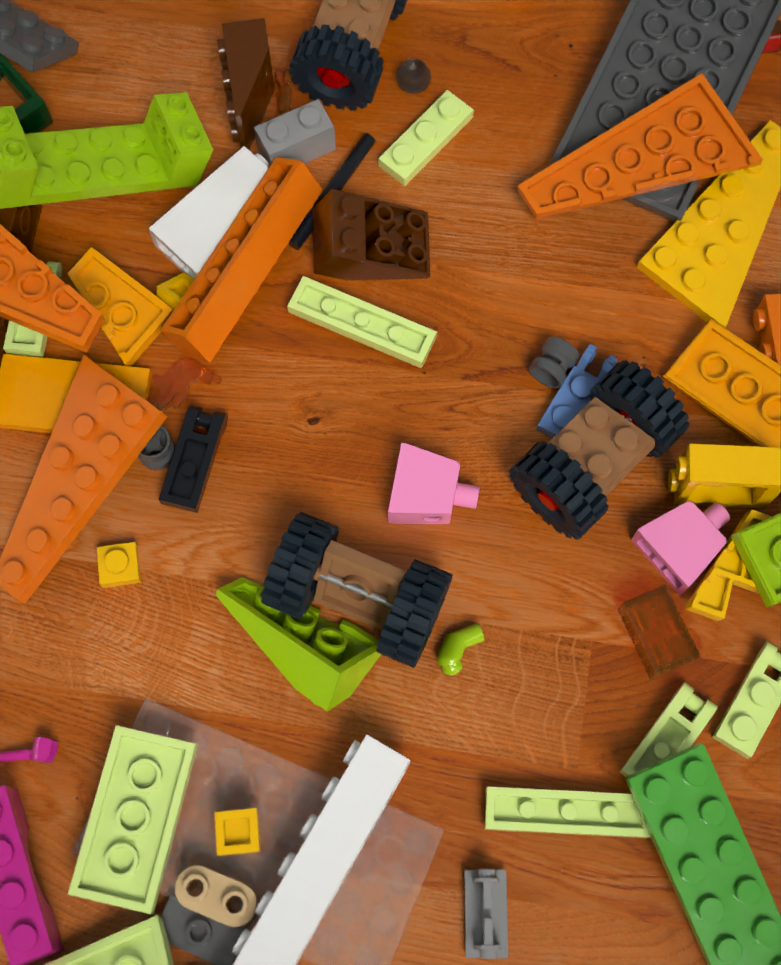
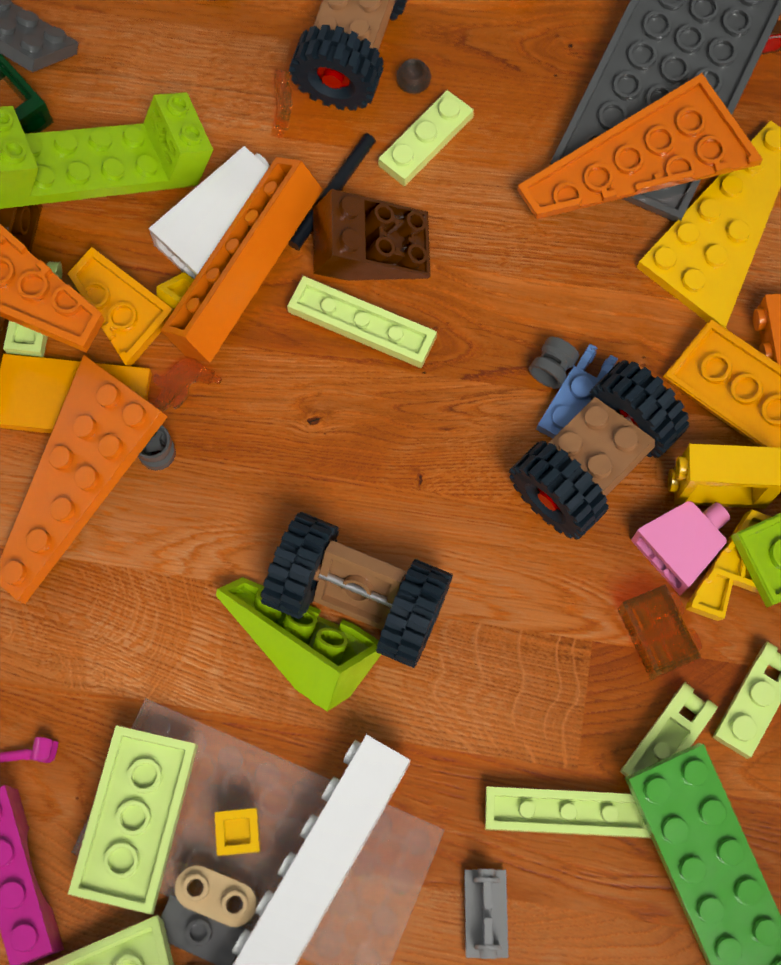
(118, 564): yellow plate -> none
(193, 459): black plate -> none
(246, 76): reddish brown slope -> none
(297, 134): light grey brick -> none
(427, 488): bright pink torso -> none
(454, 646): lime arm -> none

